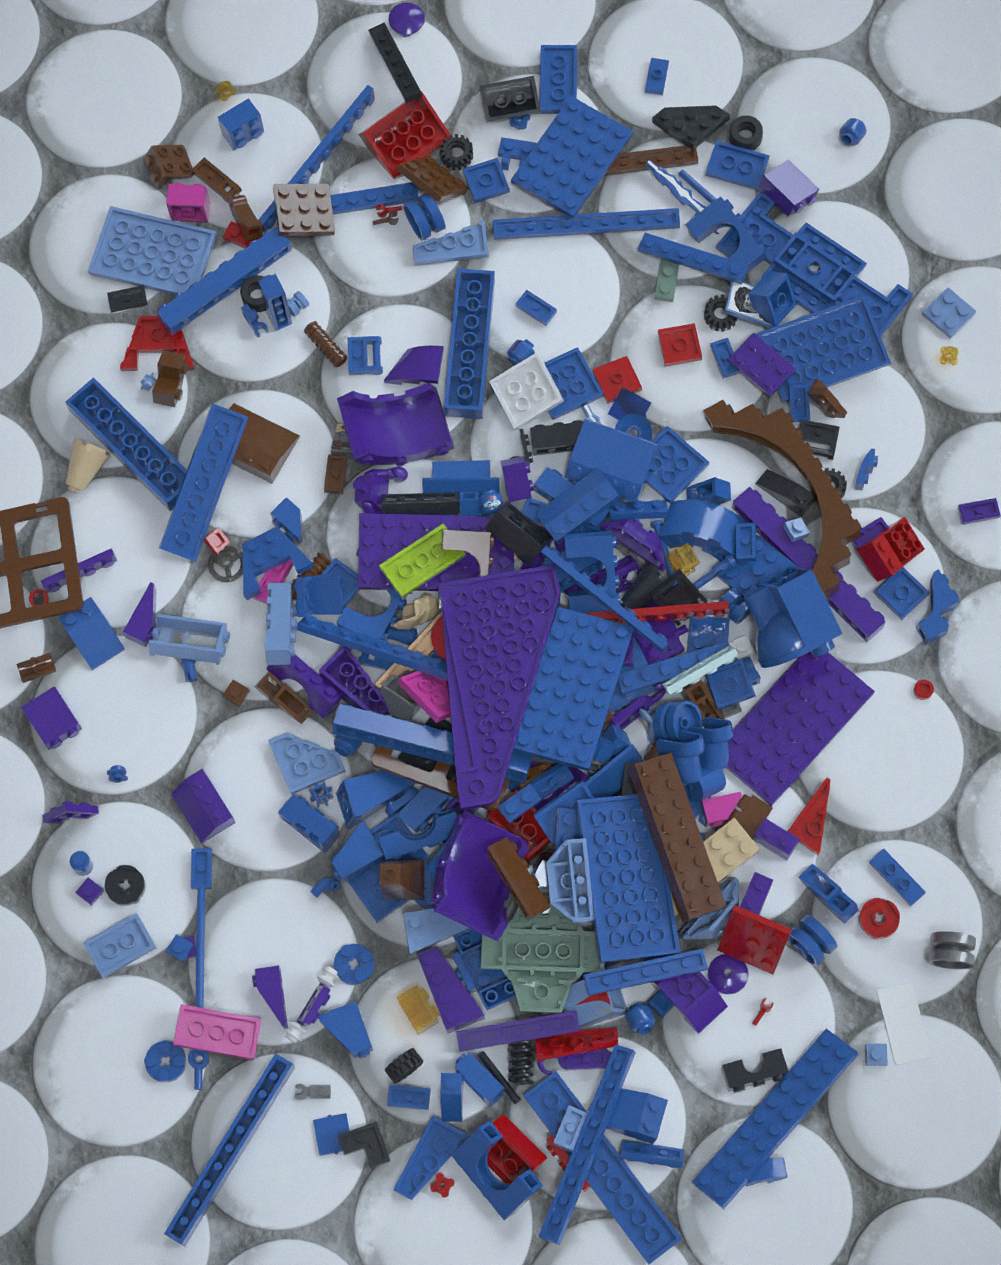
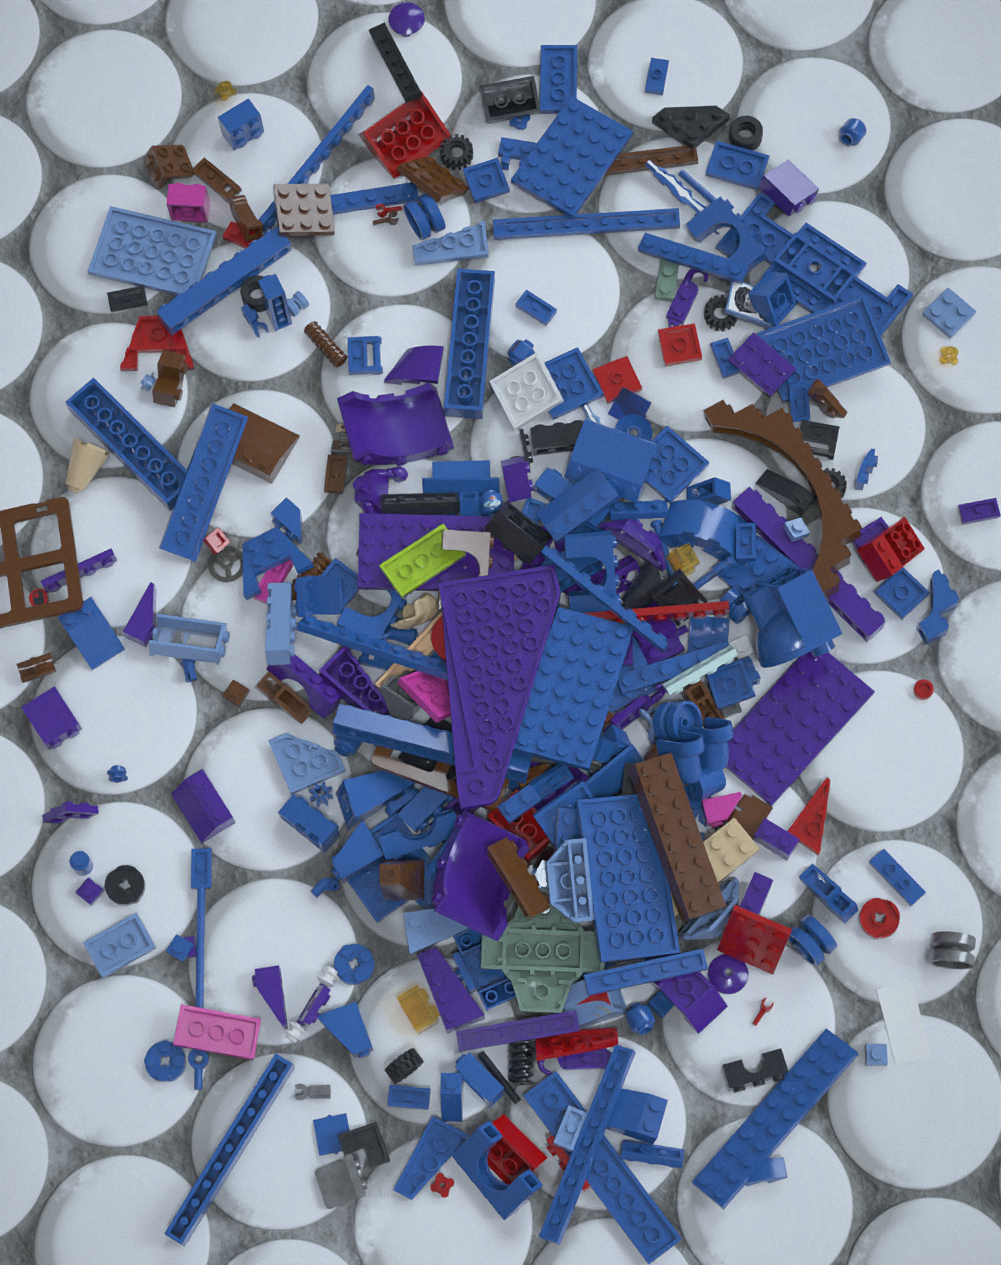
(341, 1182): none -> flat silver bracket
(684, 299): none -> dark purple plate

